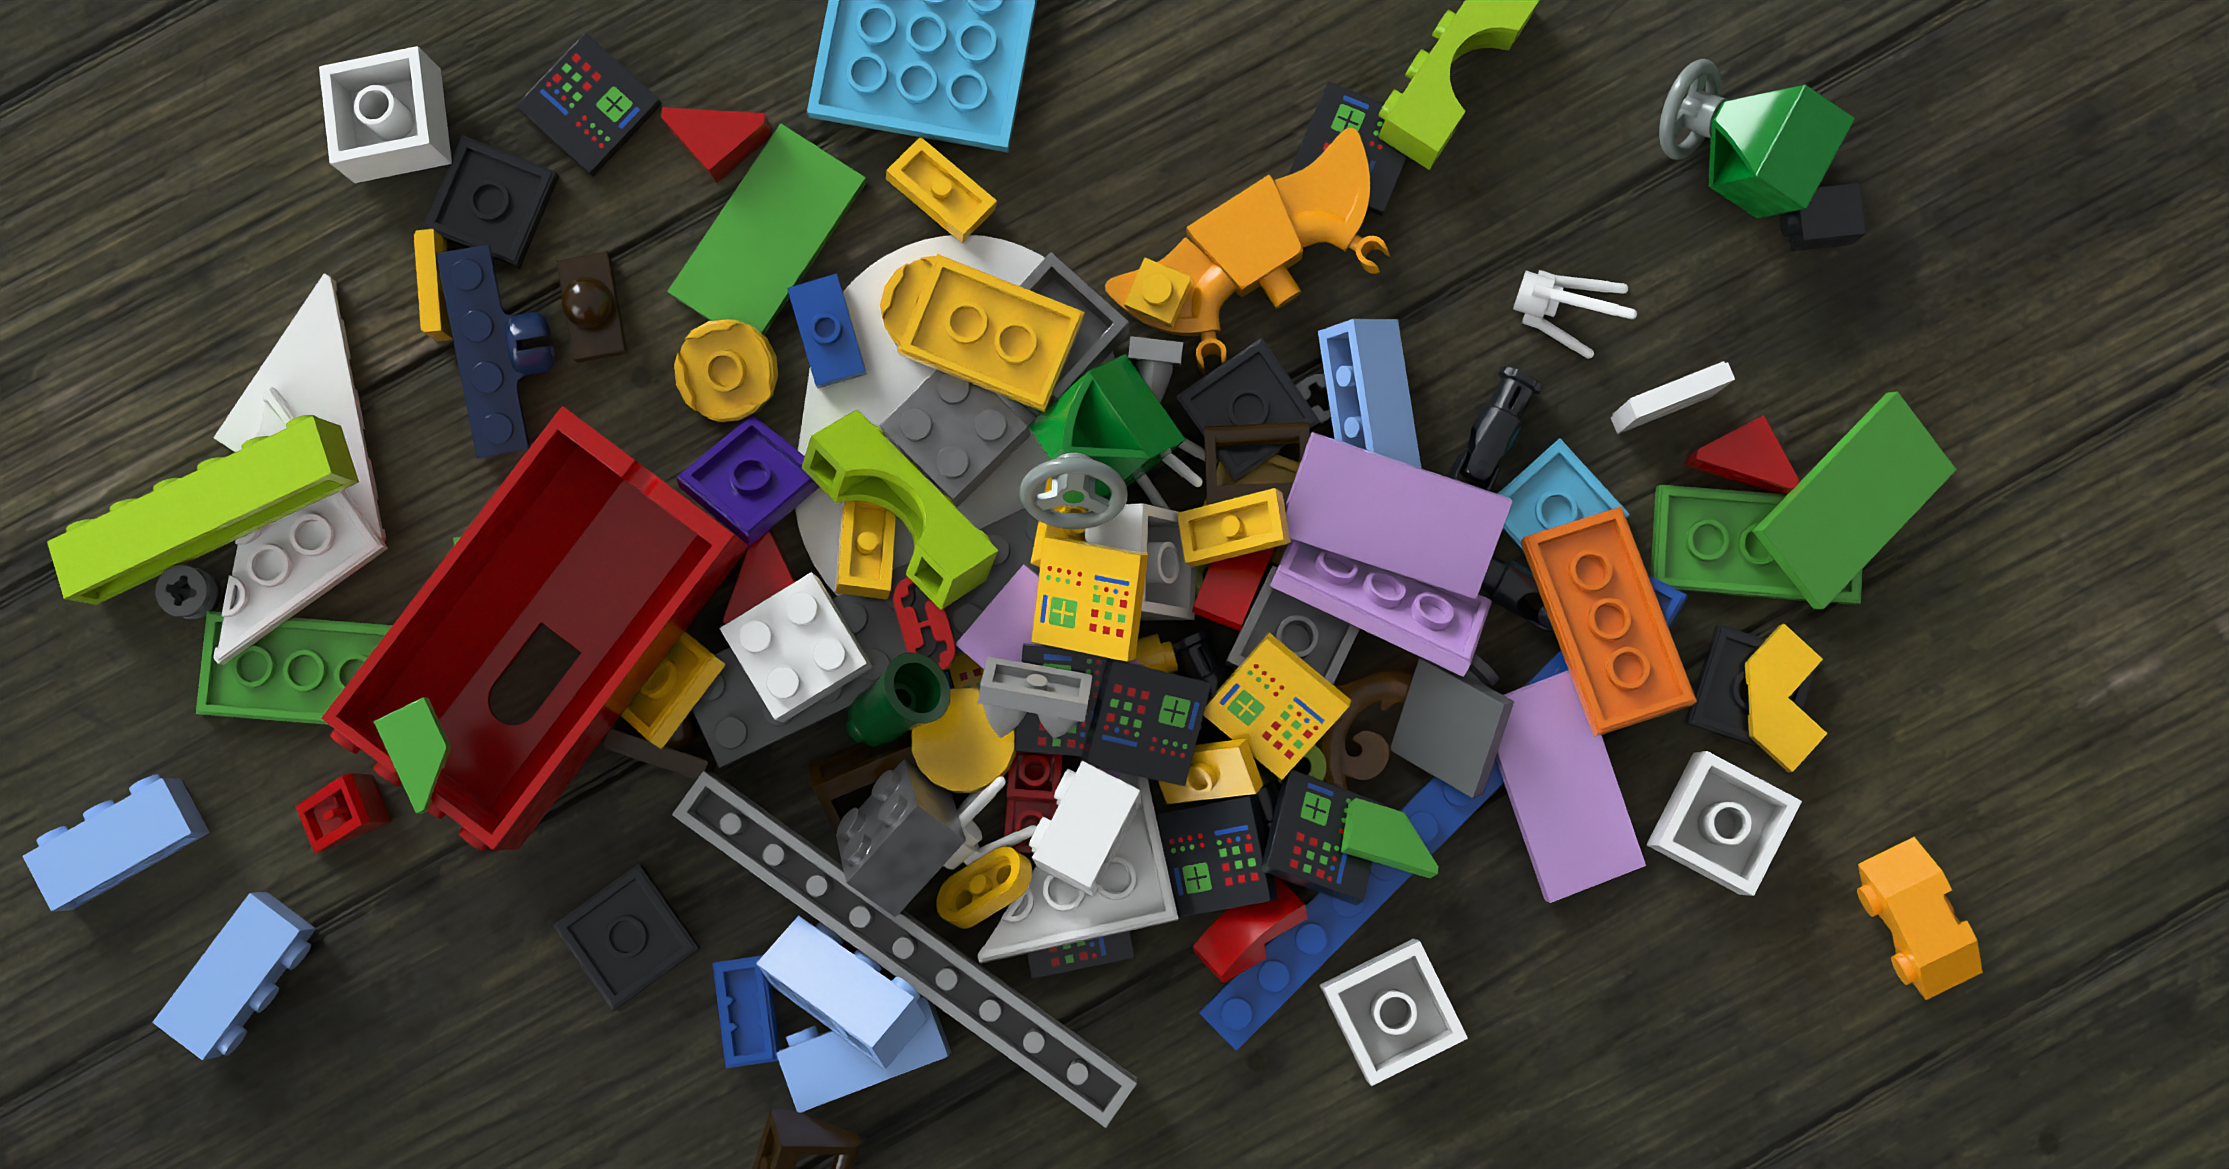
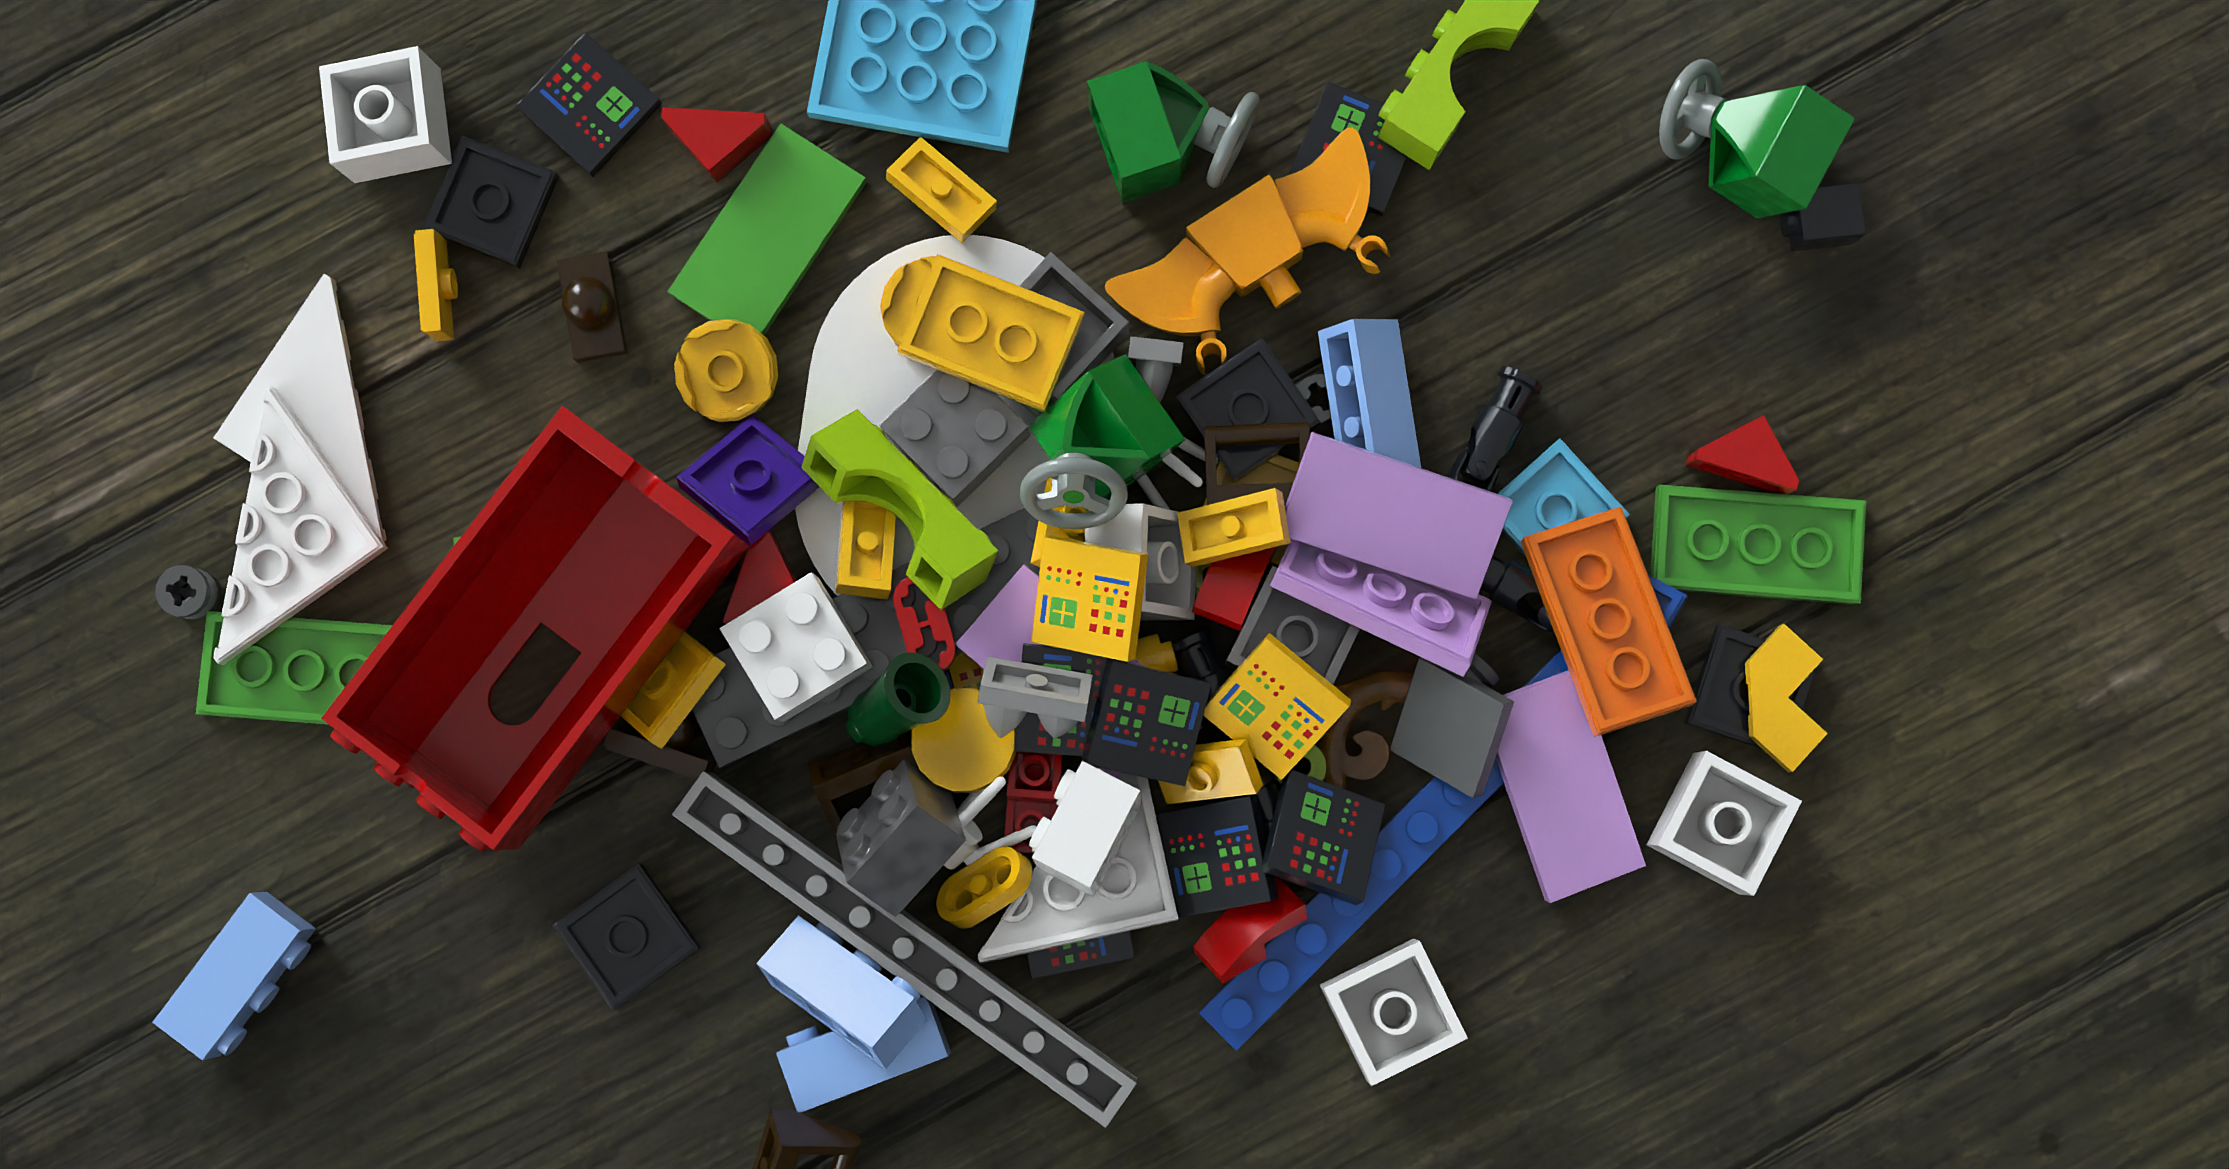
(114, 842): light blue brick -> none
(202, 510): lime brick -> none
(343, 811): red slope -> none
(416, 749): bright green tile -> none
(490, 349): dark blue plate -> none
(746, 1013): blue plate -> none
(827, 331): blue plate -> none
(1155, 122): none -> green piece
(1158, 292): yellow plate -> none
(1386, 838): bright green tile -> none
(1543, 292): white plant -> none
(1672, 397): white tile -> none
(1854, 500): bright green tile -> none
(1928, 938): light orange brick -> none

